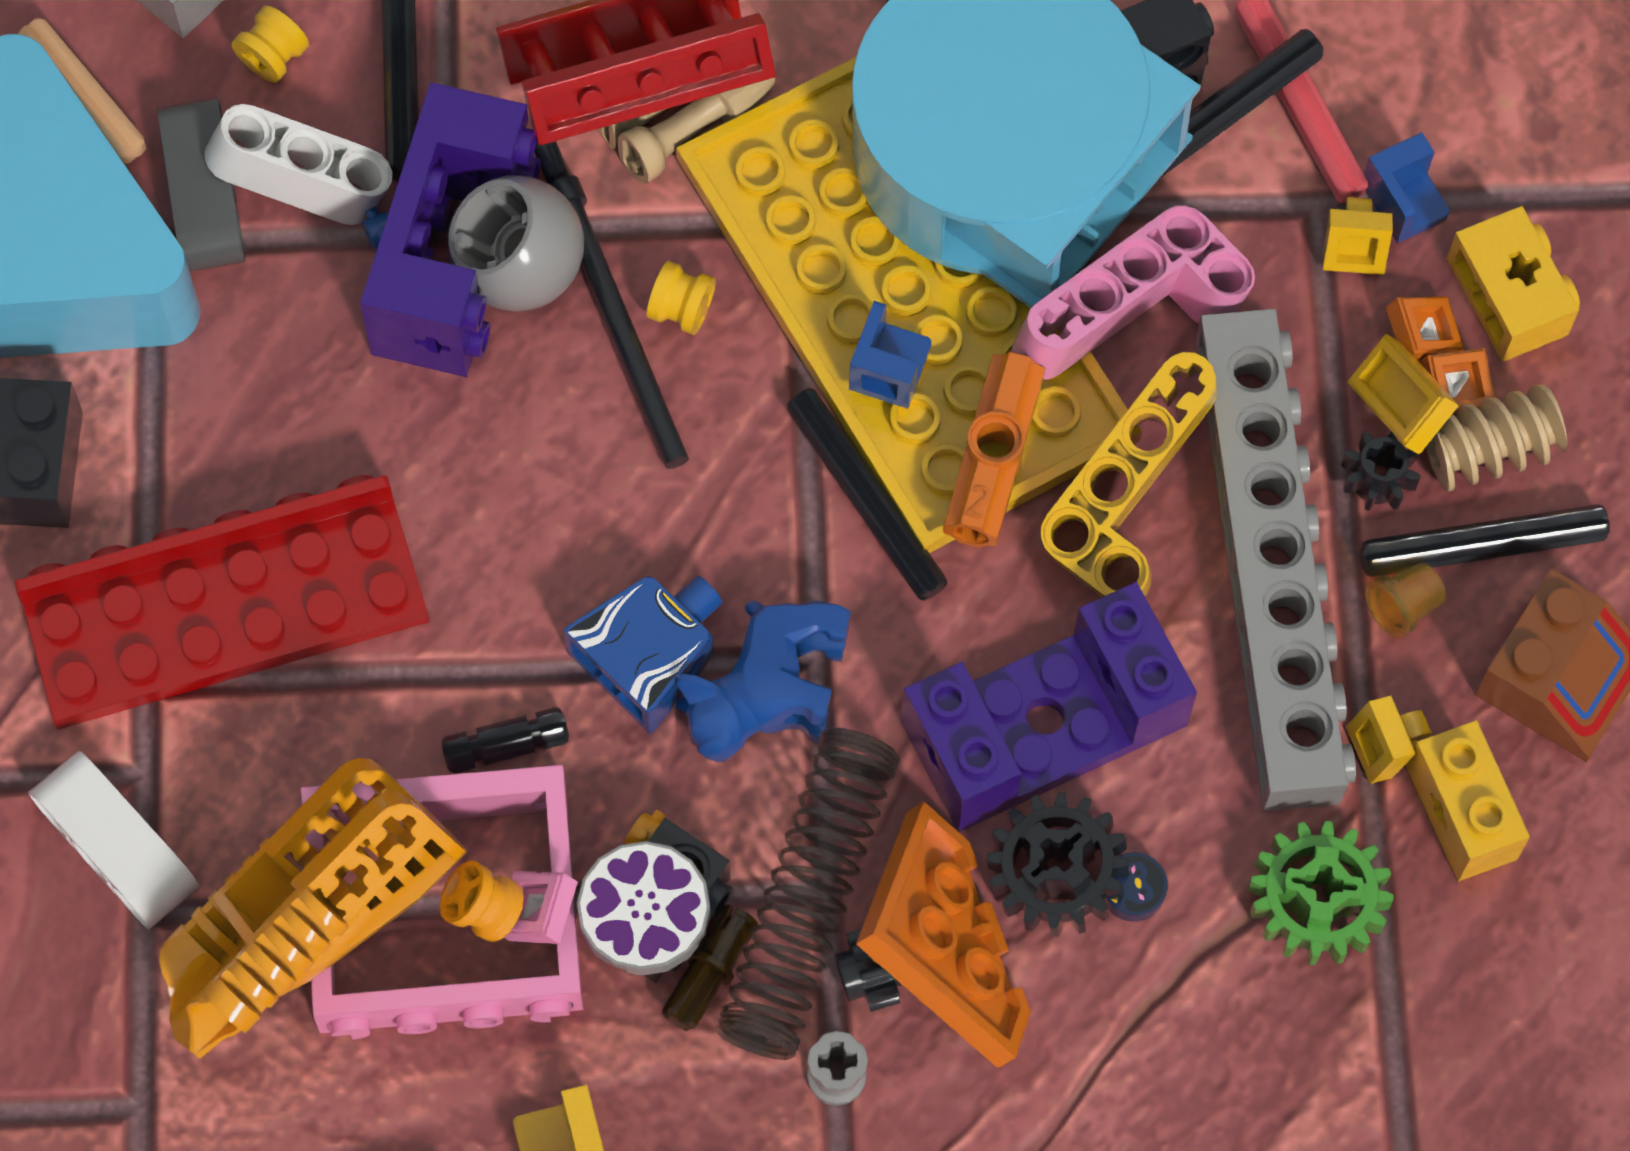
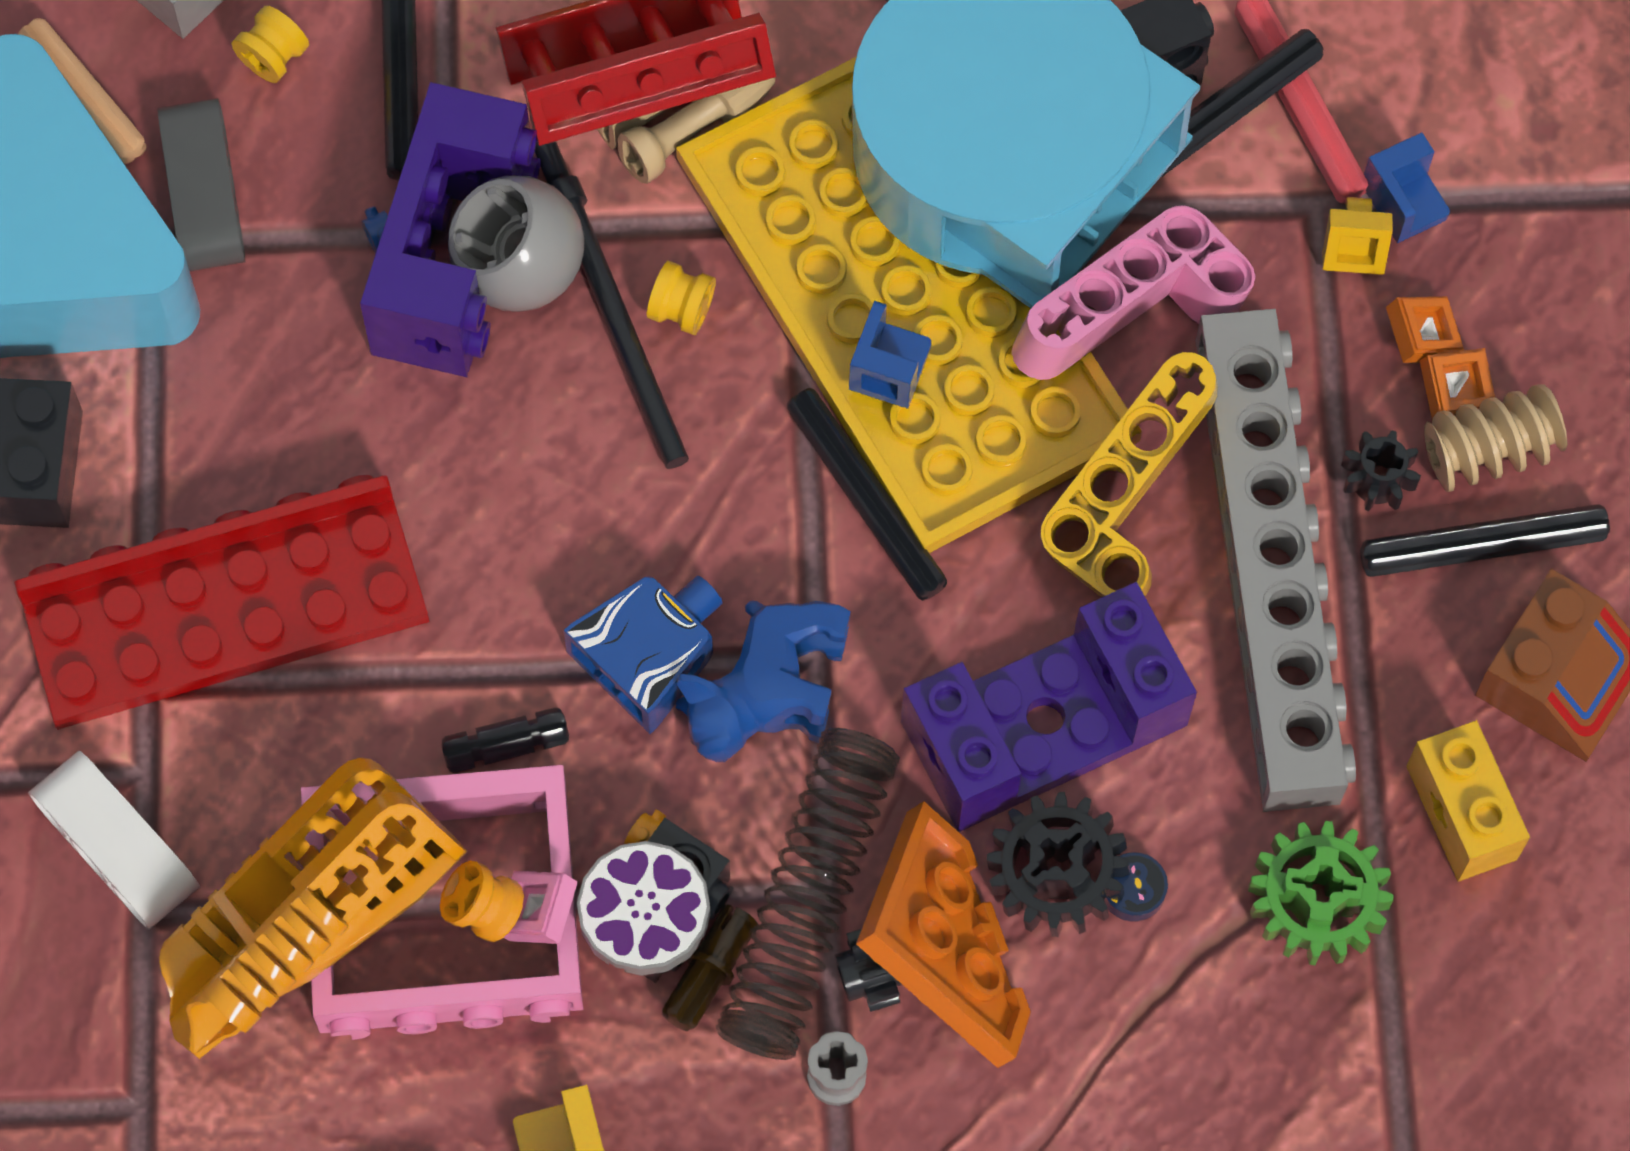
(269, 169): white beam -> none
(986, 481): orange piece -> none
(1385, 738): yellow tile -> none
(1402, 394): yellow tile -> none
(1404, 598): clear yellow piece -> none
(1514, 314): yellow brick -> none

